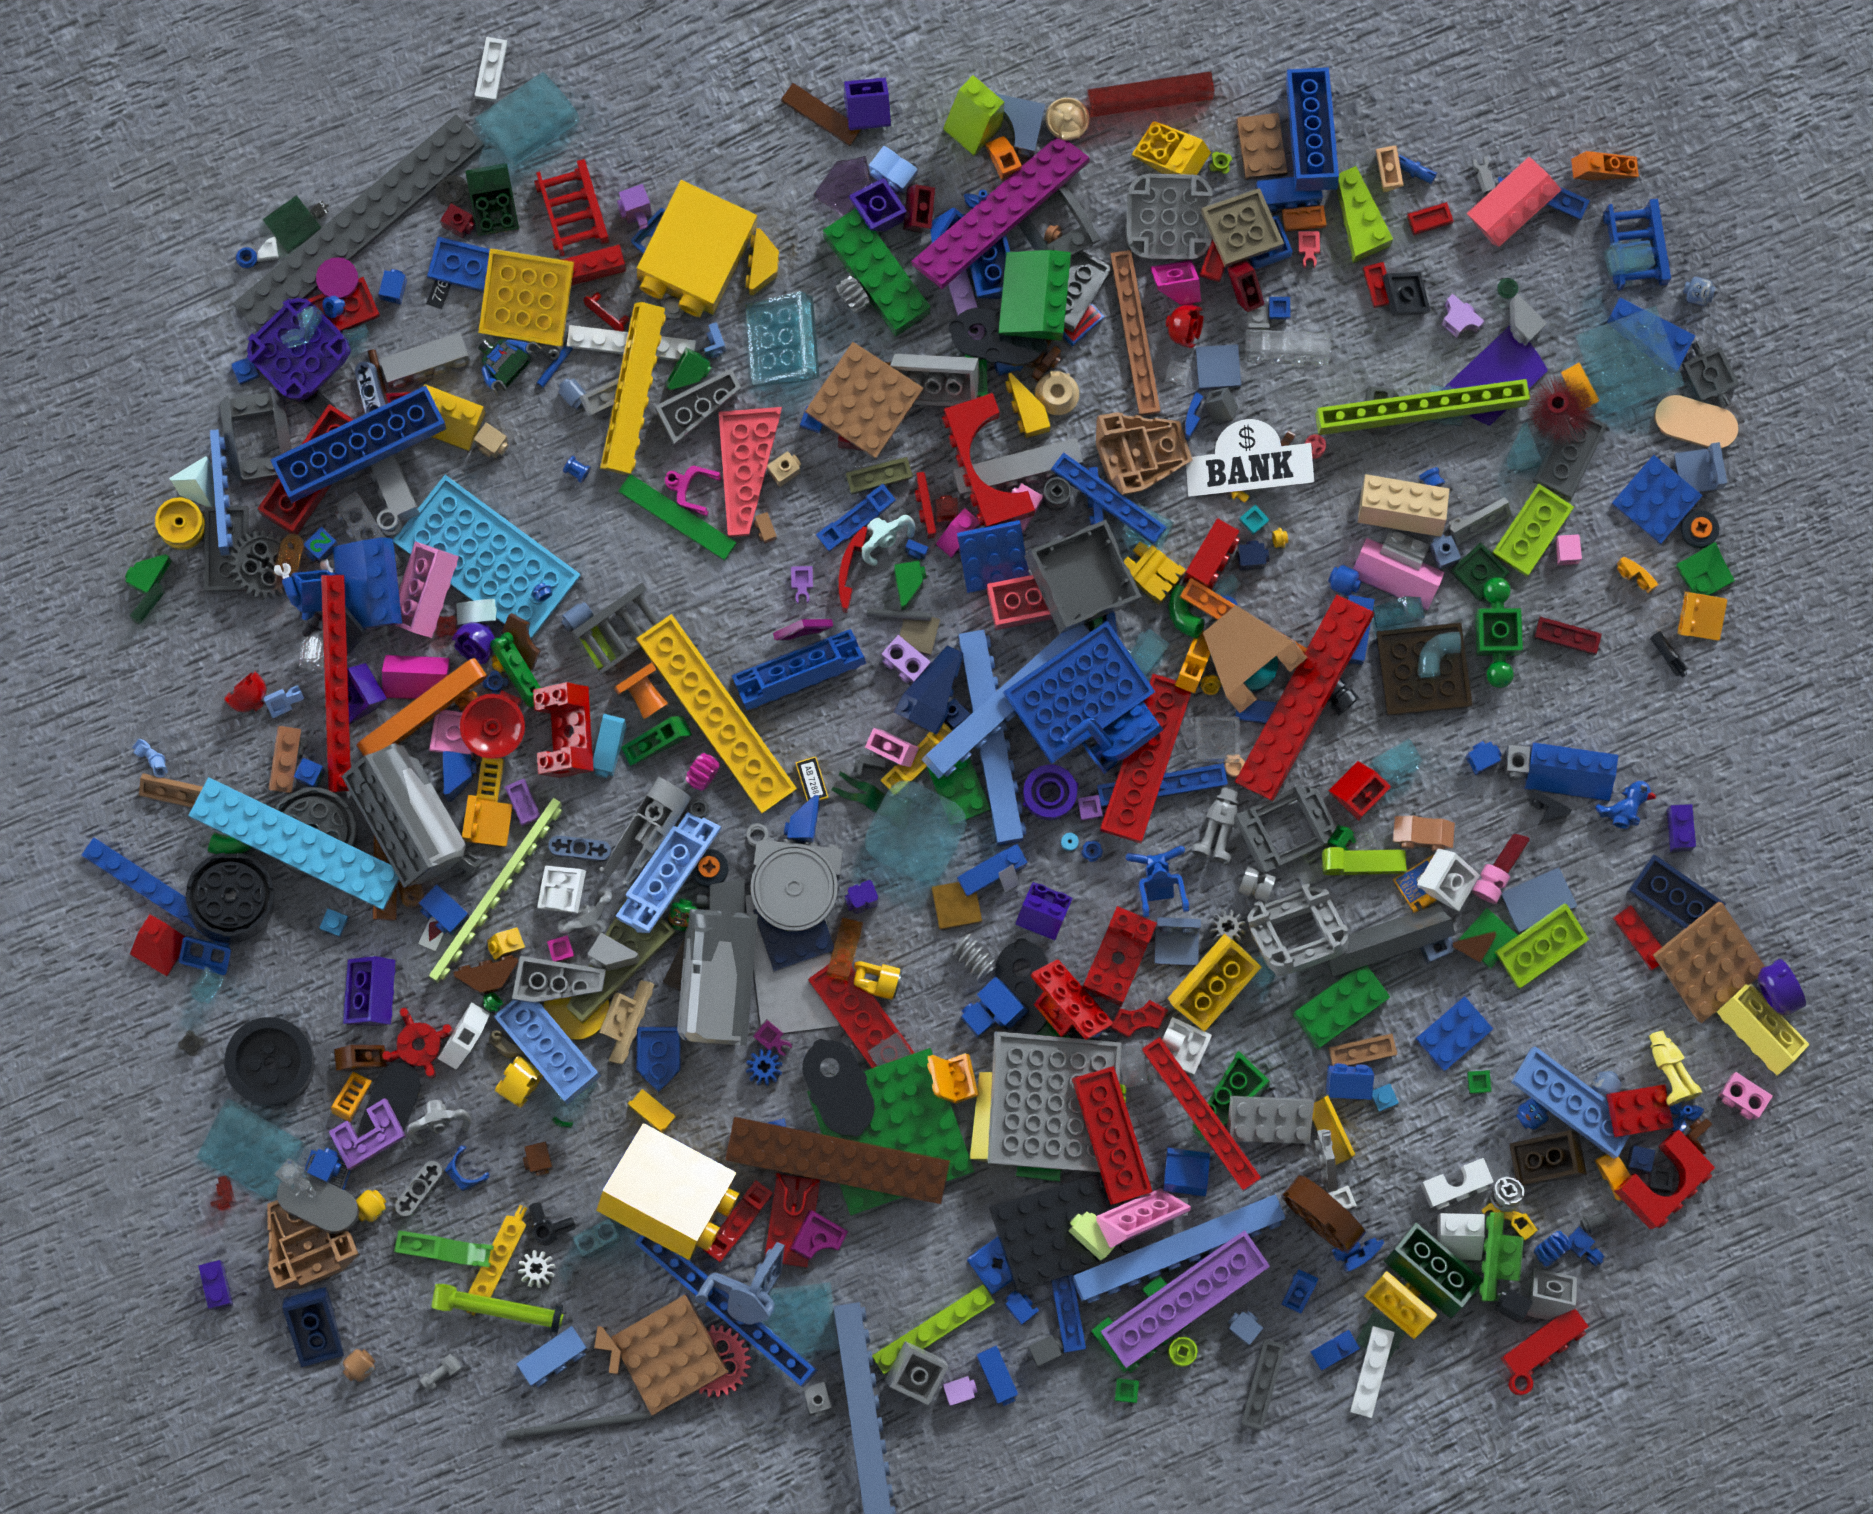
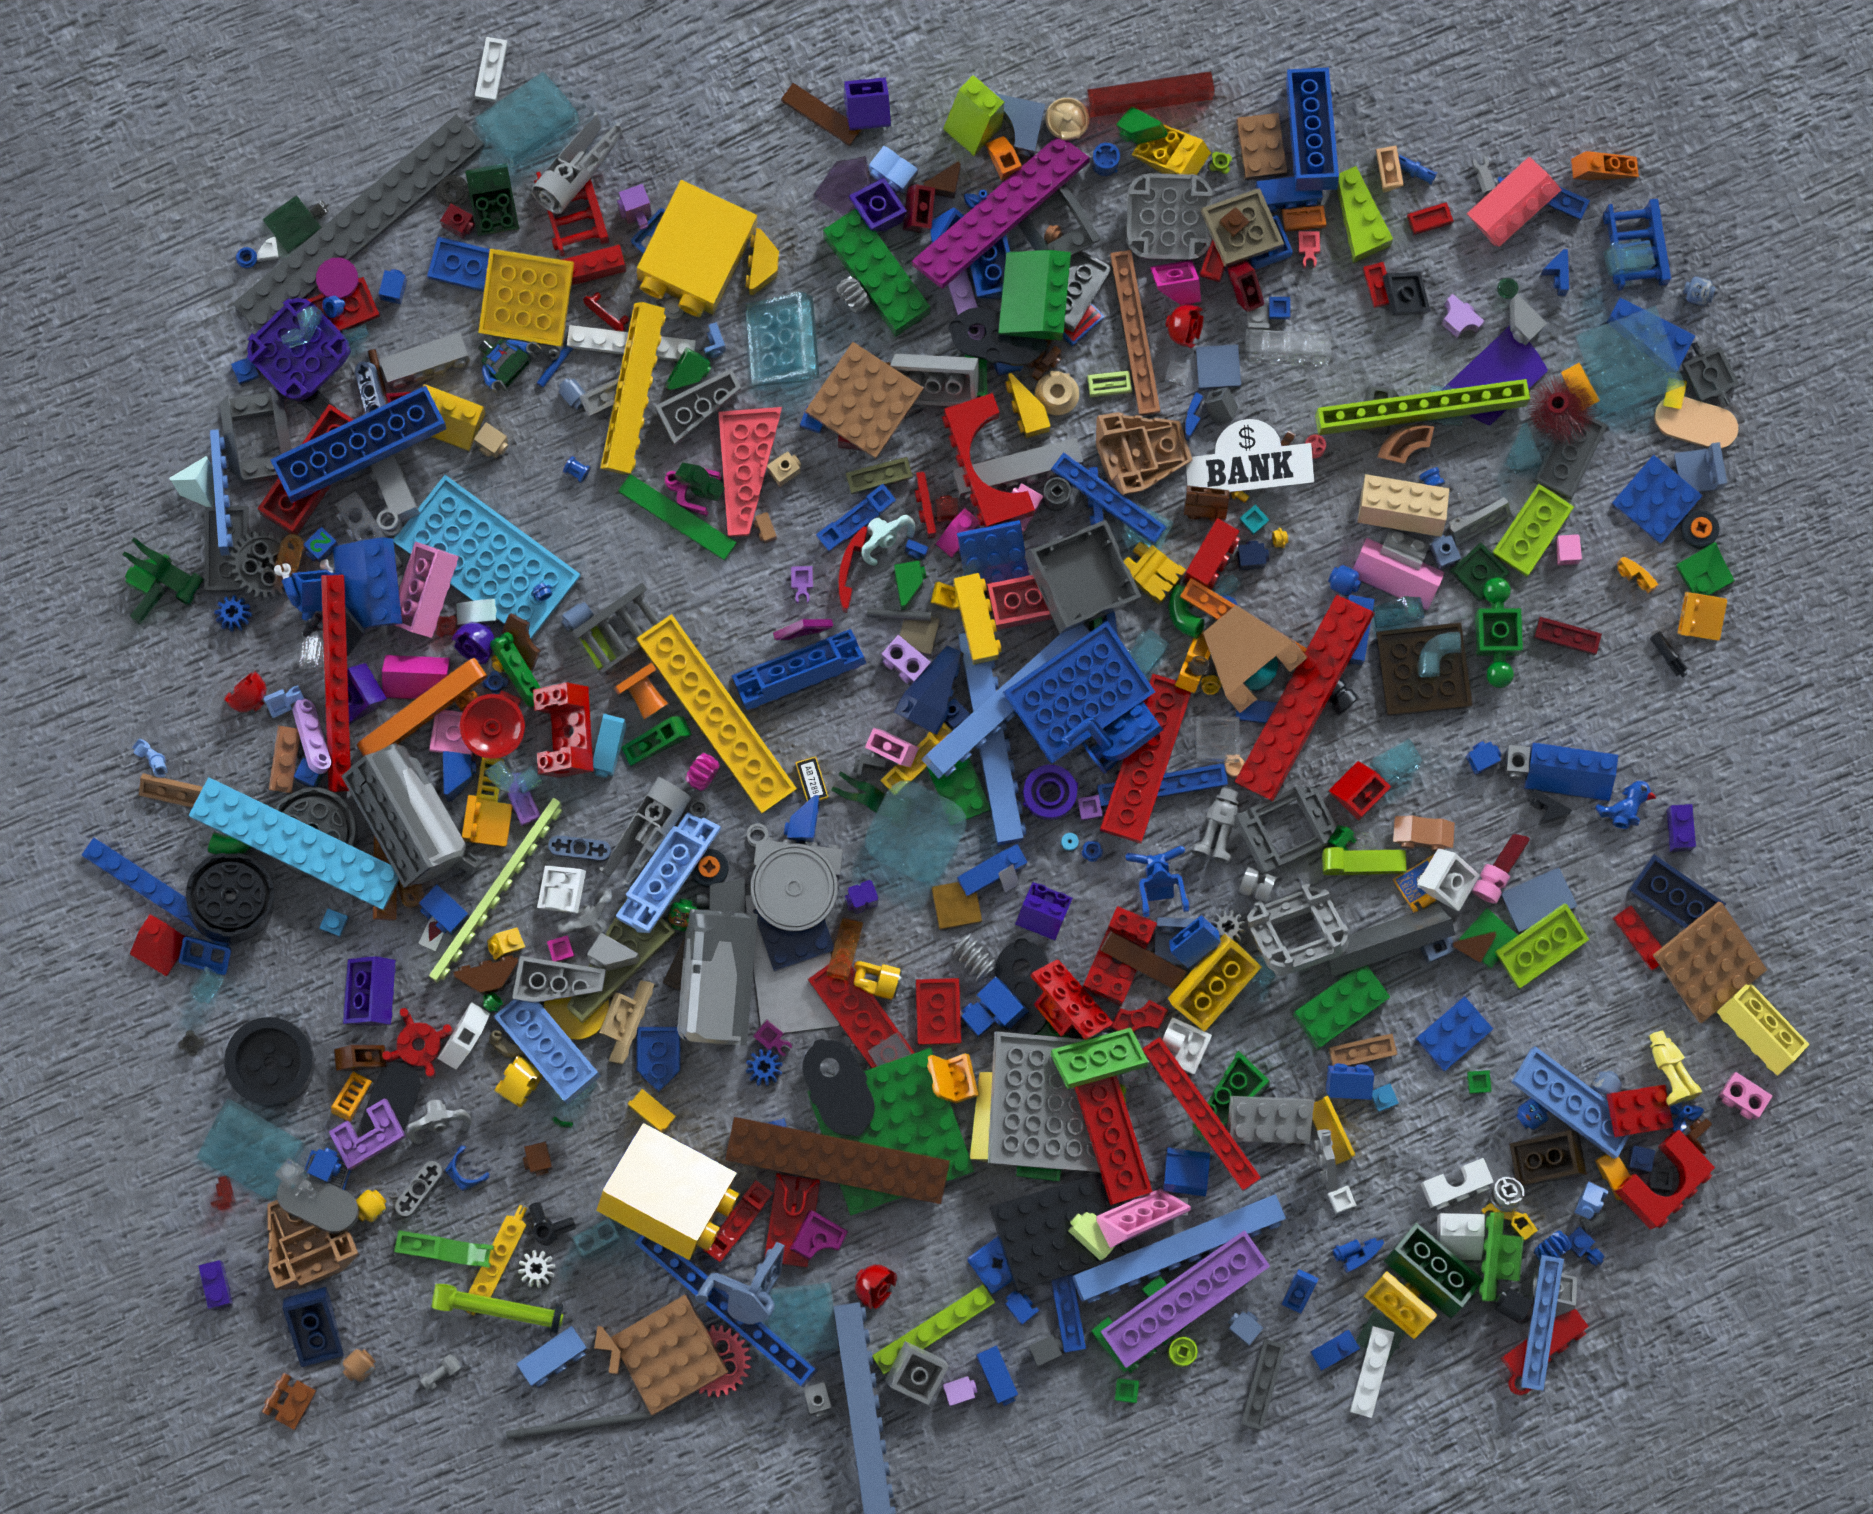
(167, 573): none -> dark green flag
(173, 513): yellow wheel -> none
(227, 608): none -> blue gear
(295, 1404): none -> dark orange plate
(311, 736): none -> lavender plate
(438, 294): black sticker -> none
(513, 782): none -> clear light blue cylinder
(574, 168): none -> light grey piece
(699, 481): none -> dark green brick
(873, 1285): none -> red cylinder
(938, 1011): none -> red plate
(944, 596): none -> yellow bracket
(946, 181): none -> reddish brown slope
(976, 618): none -> yellow brick
(1090, 378): none -> yellowish green tile
(1099, 1058): none -> bright green plate
(1105, 159): none -> blue piece
(1140, 127): none -> green slope
(1143, 960): none -> reddish brown tile
(1195, 941): none -> blue brick
(1199, 665): none -> clear smoke plate
(1206, 503): none -> reddish brown brick
(1234, 222): none -> reddish brown plate
(1323, 1214): reddish brown brick -> none
(1405, 441): none -> nougat brick
(1542, 1322): none -> medium blue plate
(1559, 267): none -> blue slope
(1590, 1200): none -> medium blue brick
(1675, 397): none -> yellow sticker
(1781, 988): dark purple piece -> none

